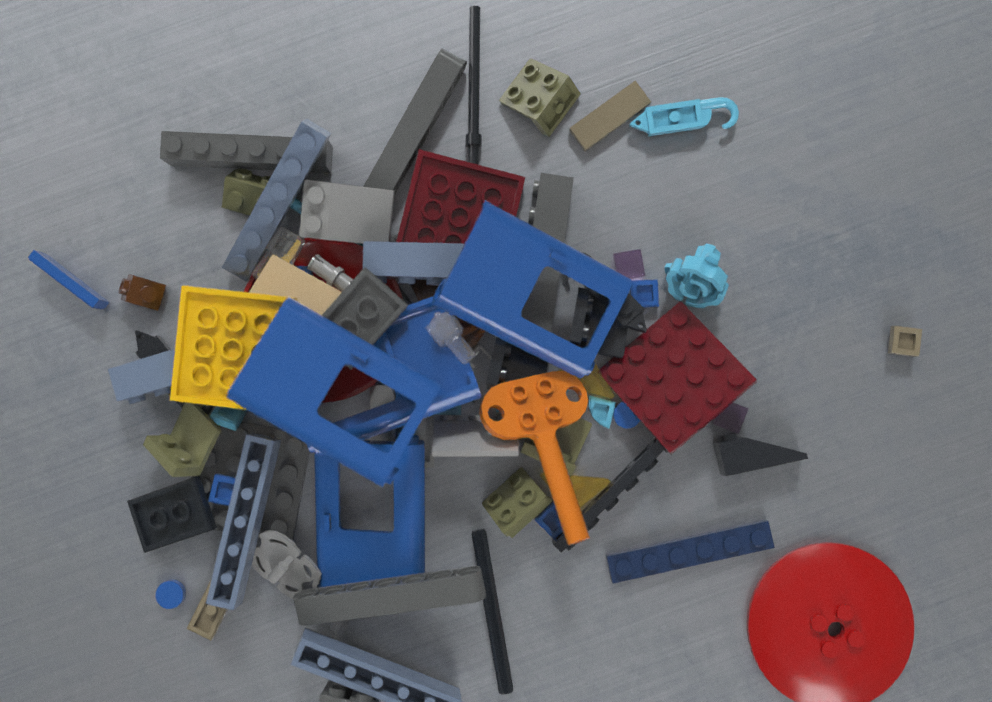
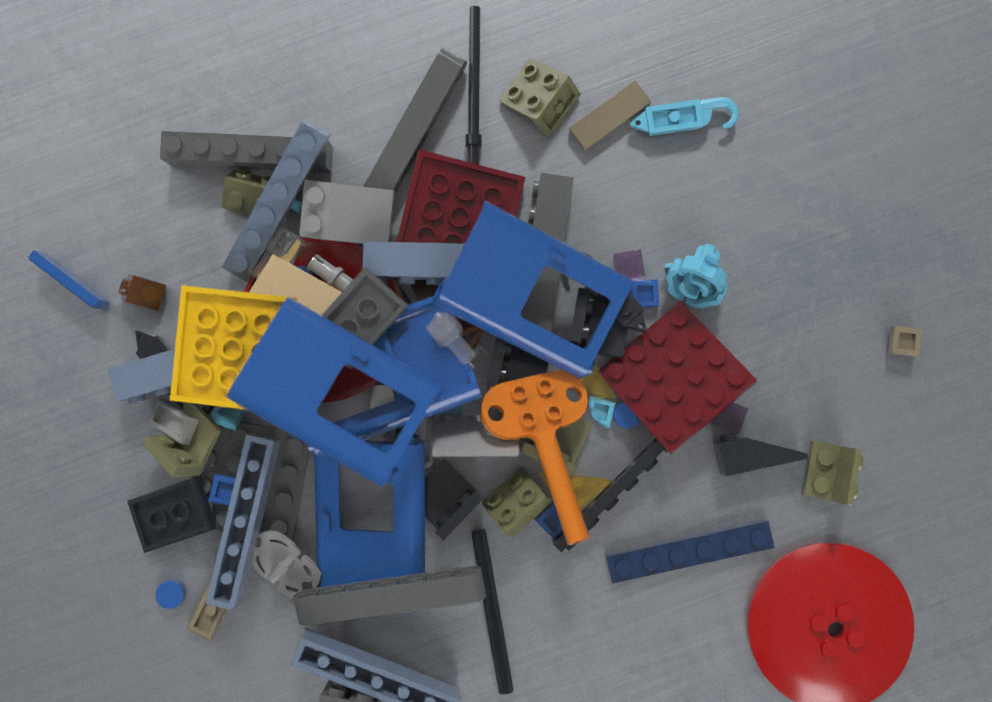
(173, 421): none -> light grey tile
(448, 498): none -> black bracket
(832, 472): none -> olive bracket

